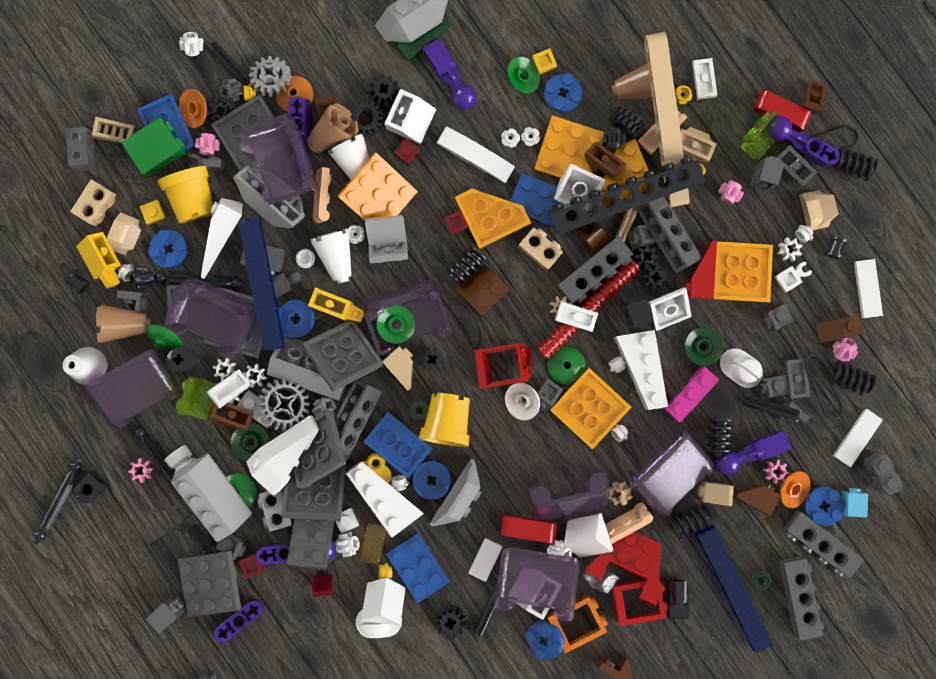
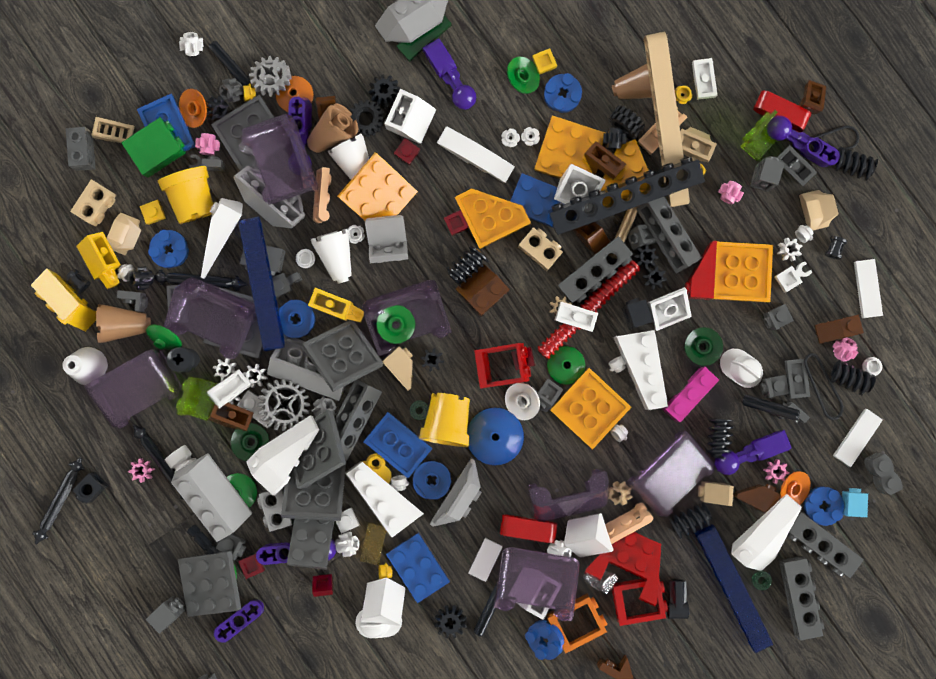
(63, 300): none -> yellow wedge
(484, 426): none -> blue dish
(765, 537): none -> white wedge
(872, 366): none -> white plate

